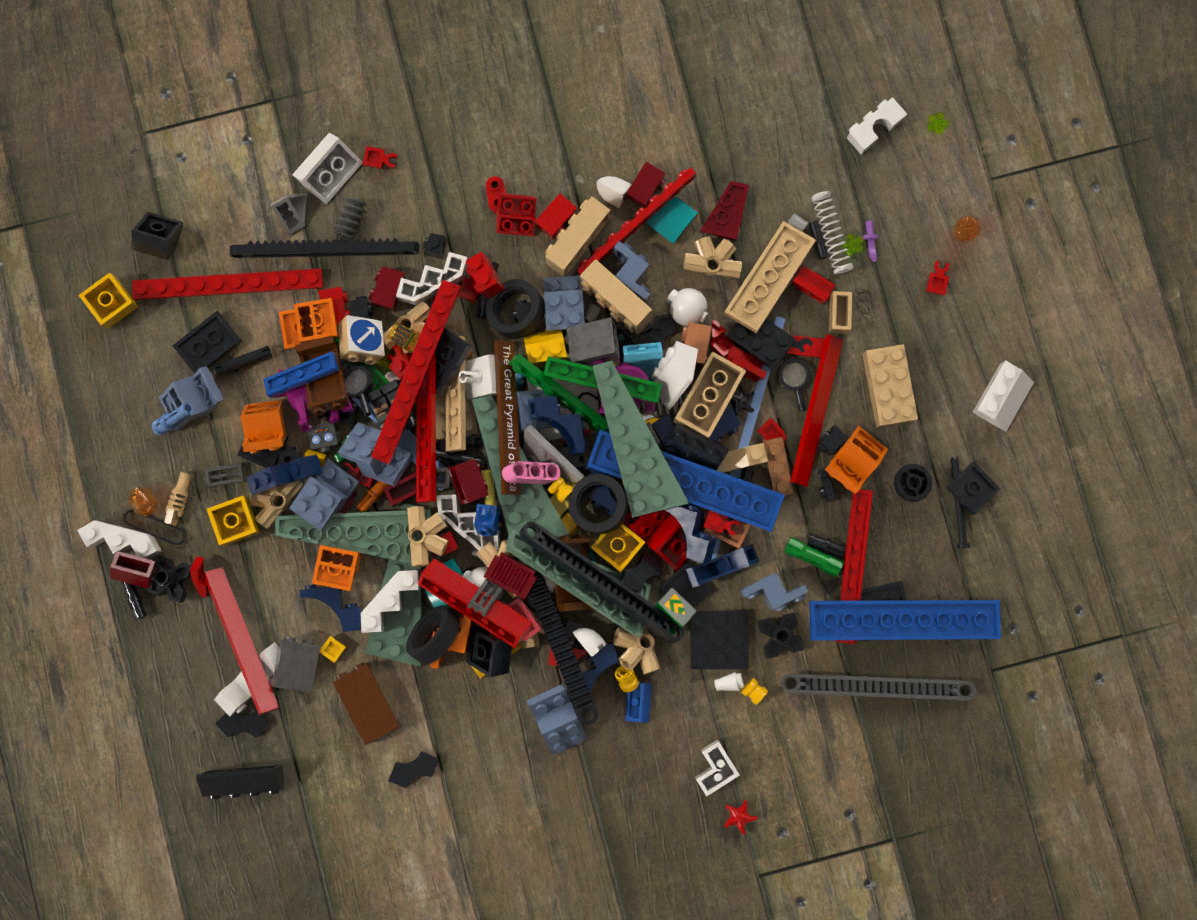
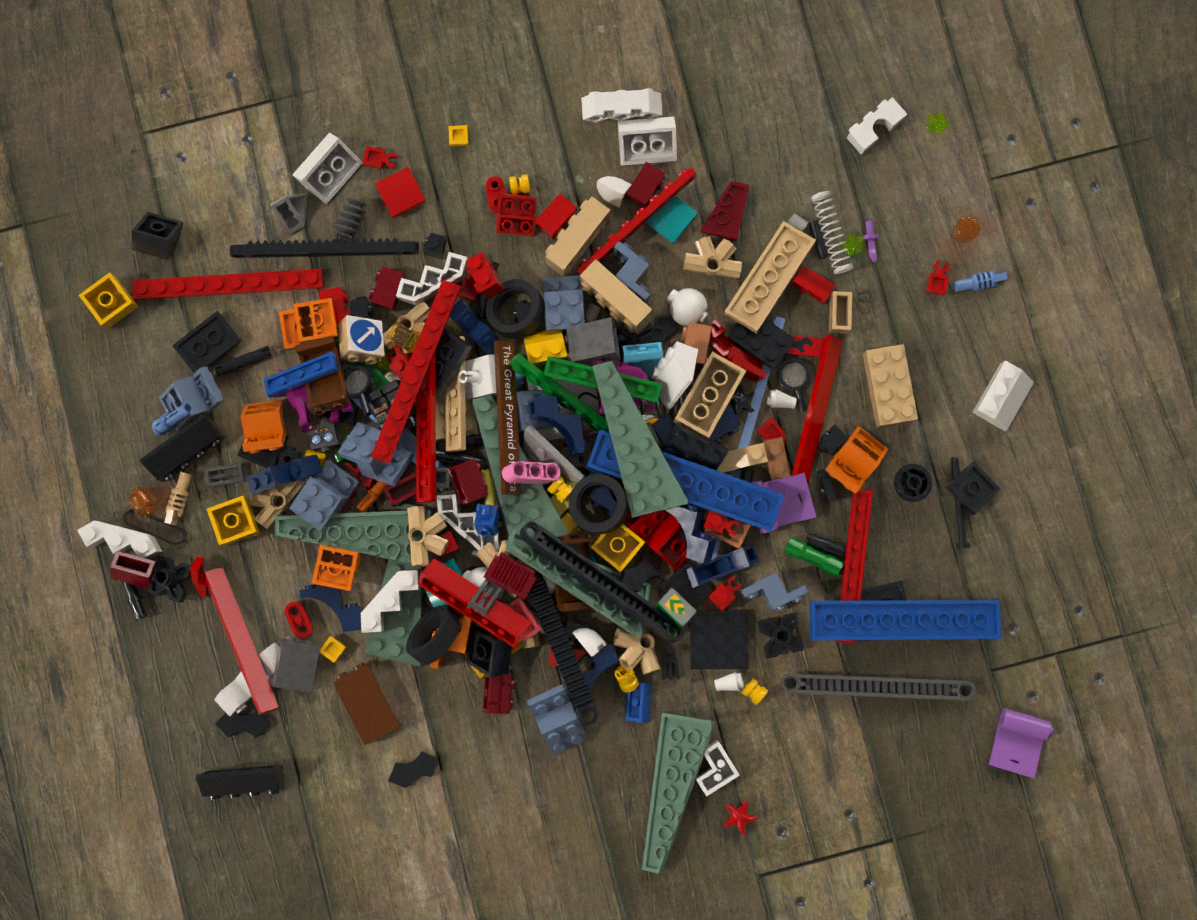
(183, 448): none -> black slope
(298, 620): none -> red plate
(400, 192): none -> red slope
(458, 135): none -> yellow plate
(473, 328): none -> dark blue arch
(498, 694): none -> dark red brick
(519, 184): none -> yellow wheel
(621, 105): none -> white brick
(647, 140): none -> white slope
(669, 656): none -> black piece
(678, 760): none -> sand green wing
(723, 595): none -> red brick
(780, 400): none -> white cone
(791, 509): none -> medium lavender door
(980, 281): none -> medium blue hinge
(1019, 739): none -> medium lavender door

